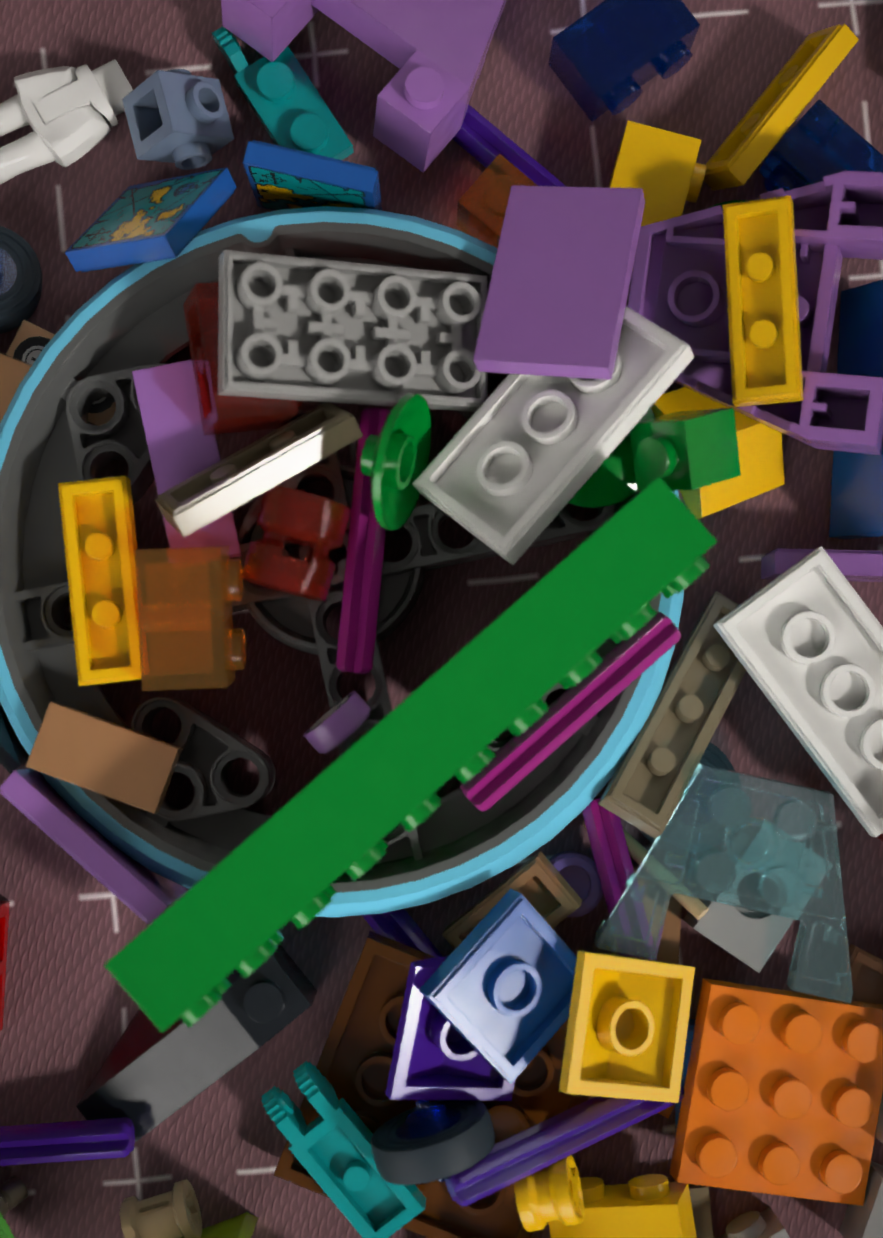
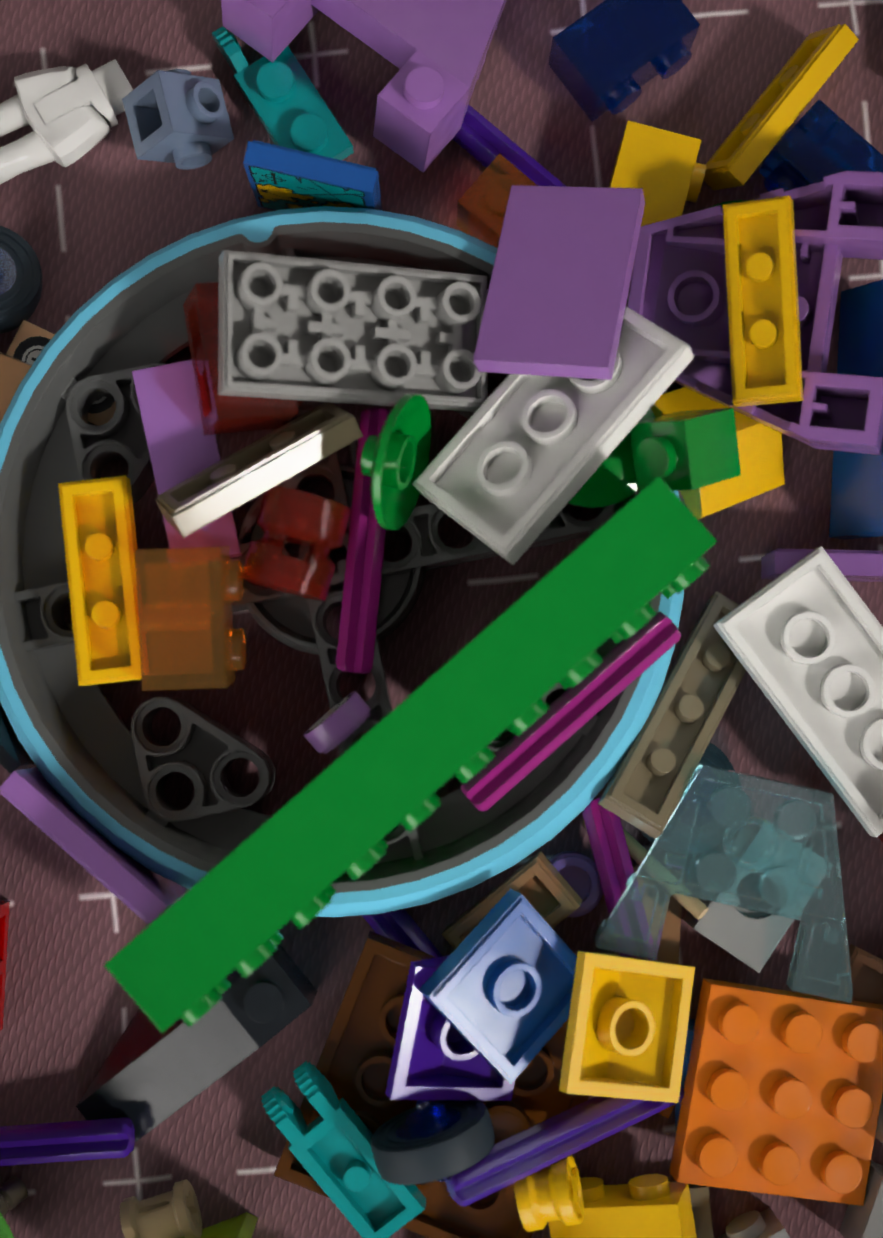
(104, 757): medium nougat tile -> none
(152, 221): tile -> none

